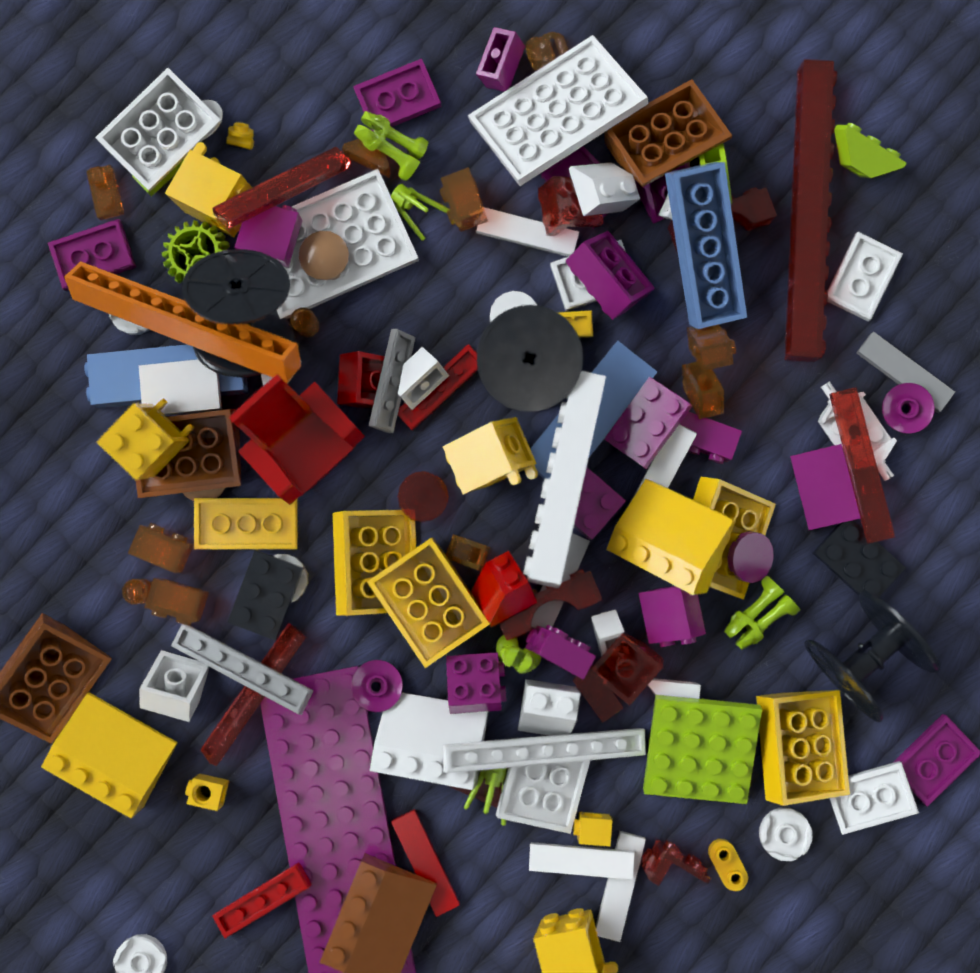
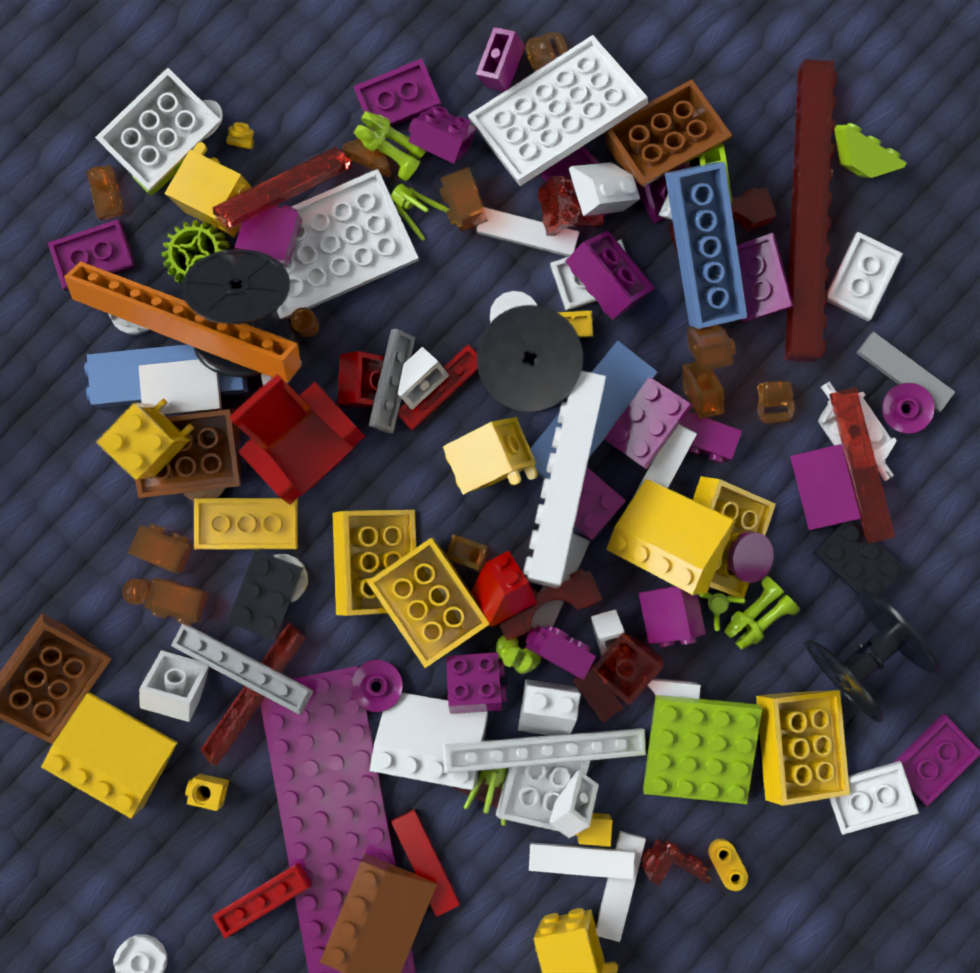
(323, 255): medium nougat dish -> none
(422, 496): clear red tile -> none
(442, 133): none -> magenta brick
(574, 805): none -> white slope
(718, 604): none -> lime plant
(763, 278): none -> magenta plate
(775, 394): none -> clear orange piece
(785, 834): white tile -> none

